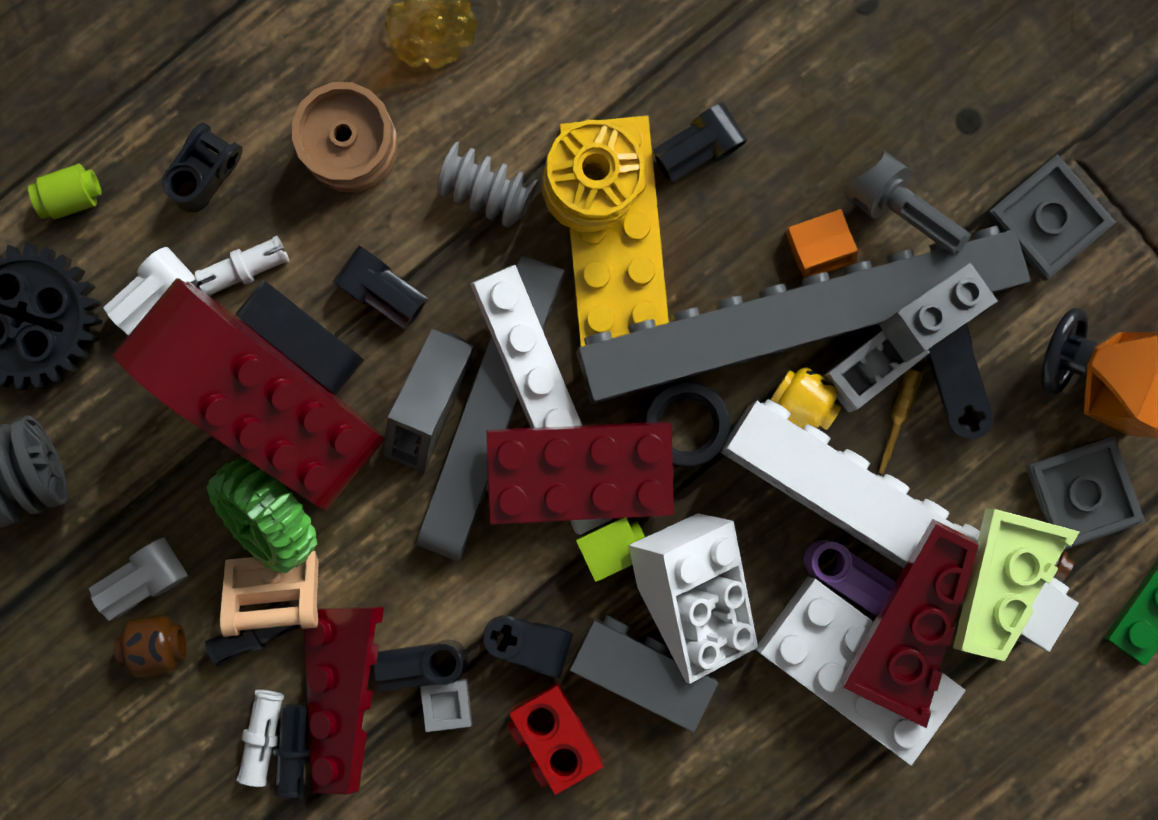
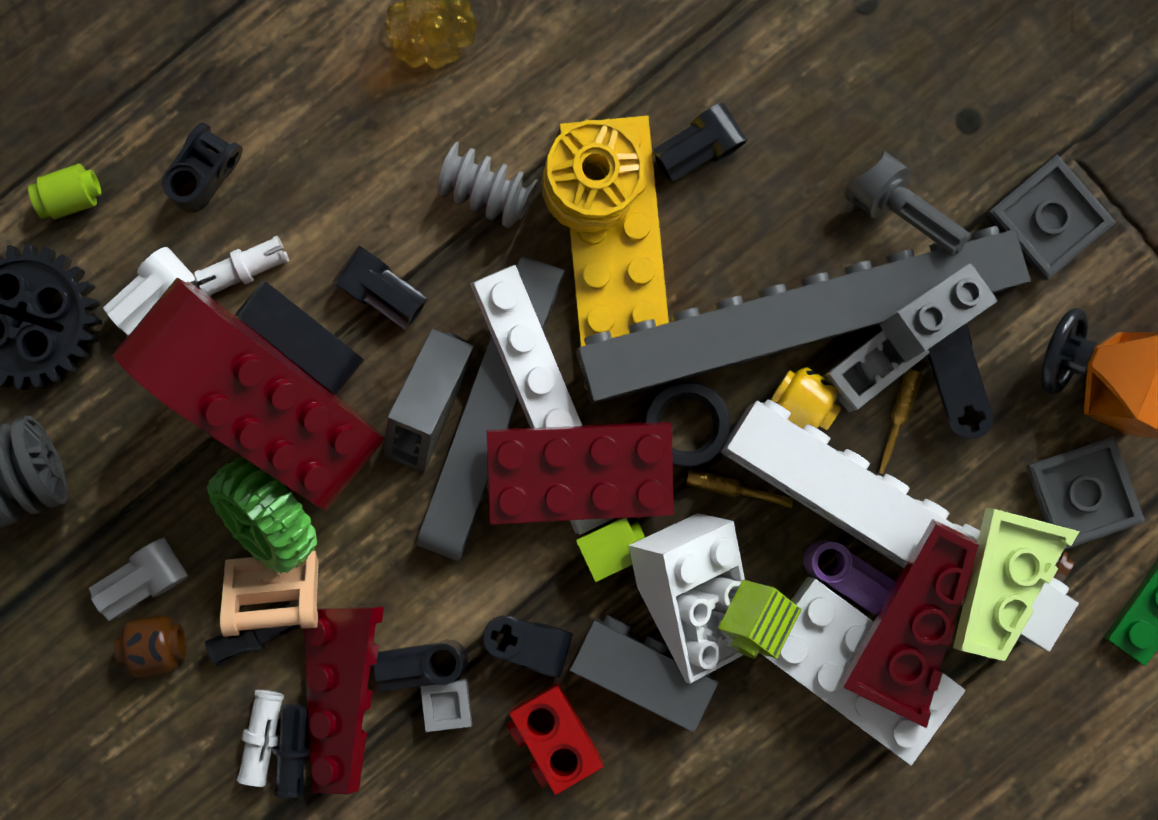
(335, 112): medium nougat wheel -> none
(731, 487): none -> pearl gold piece
(759, 620): none -> lime brick
(822, 244): orange piece -> none

